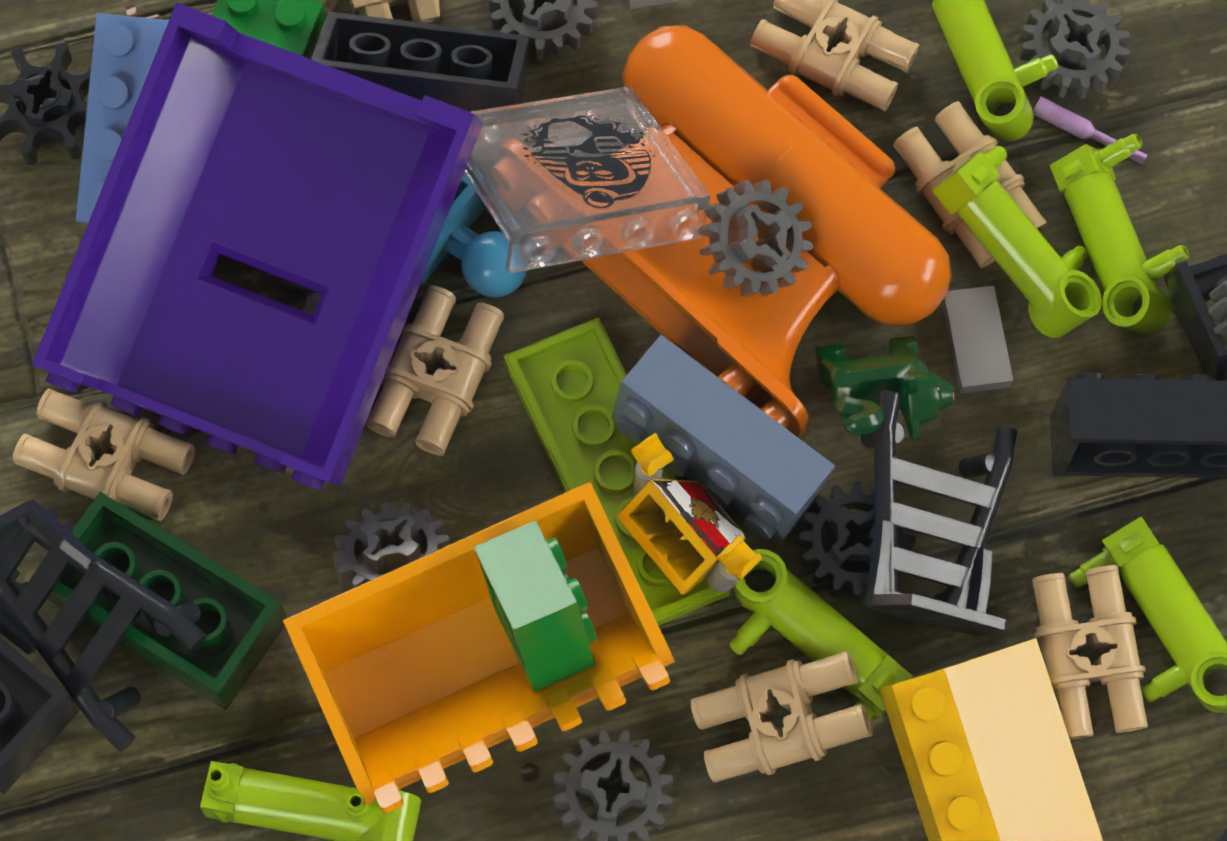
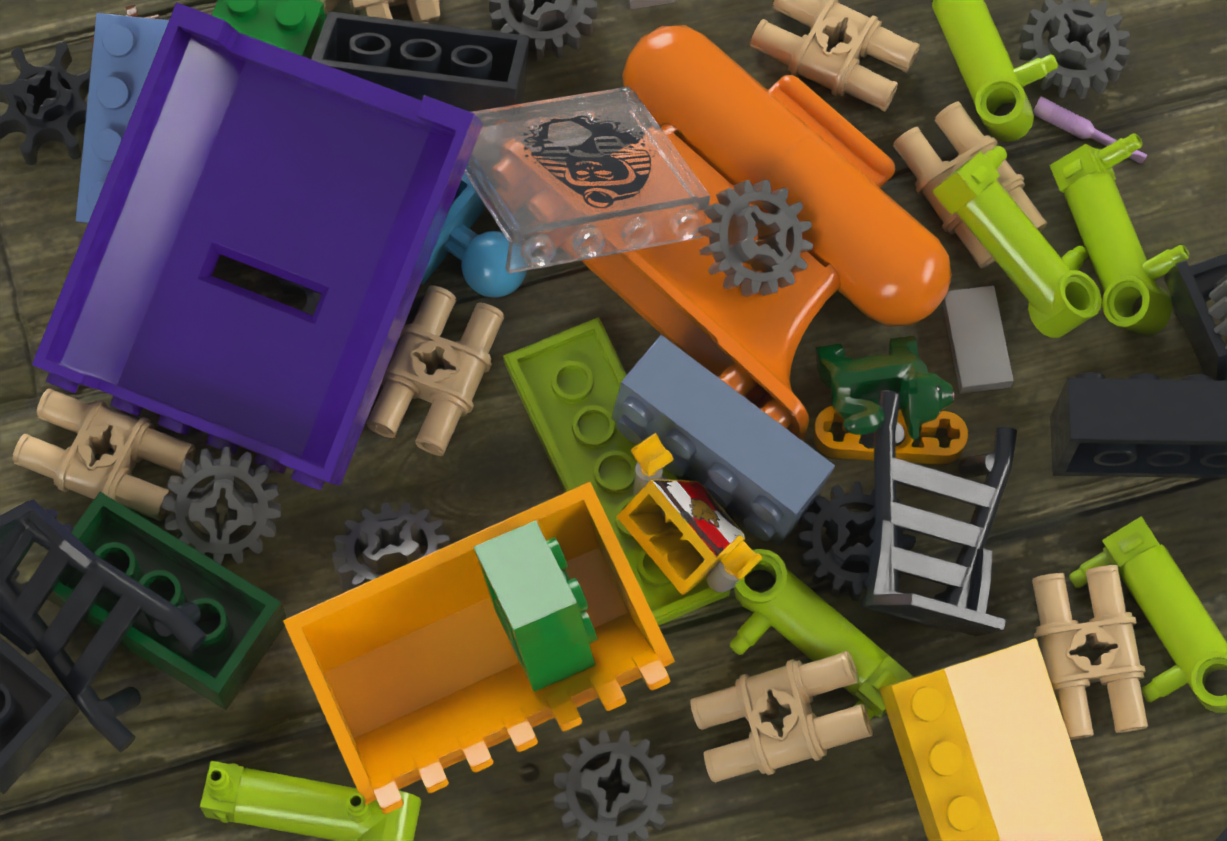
(242, 505): none -> dark grey gear
(926, 453): none -> light orange beam

